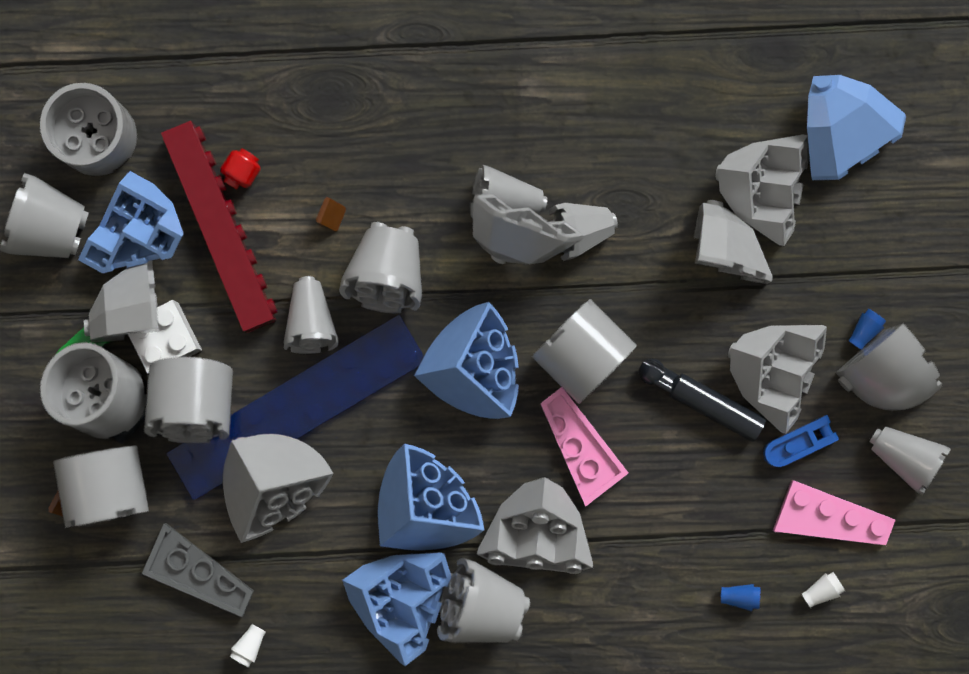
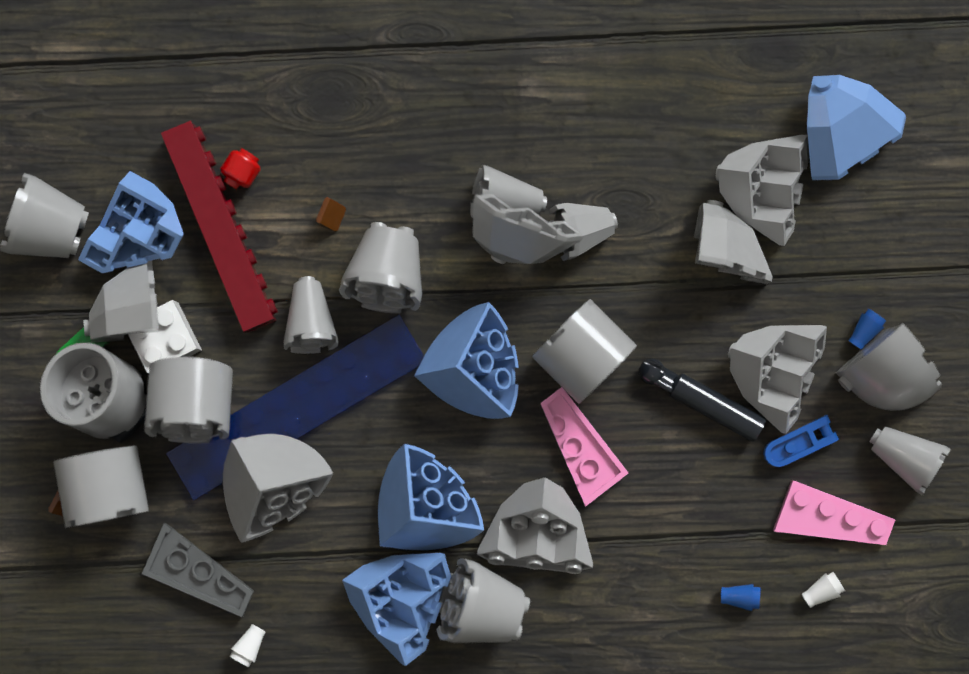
(79, 110): light grey brick -> none

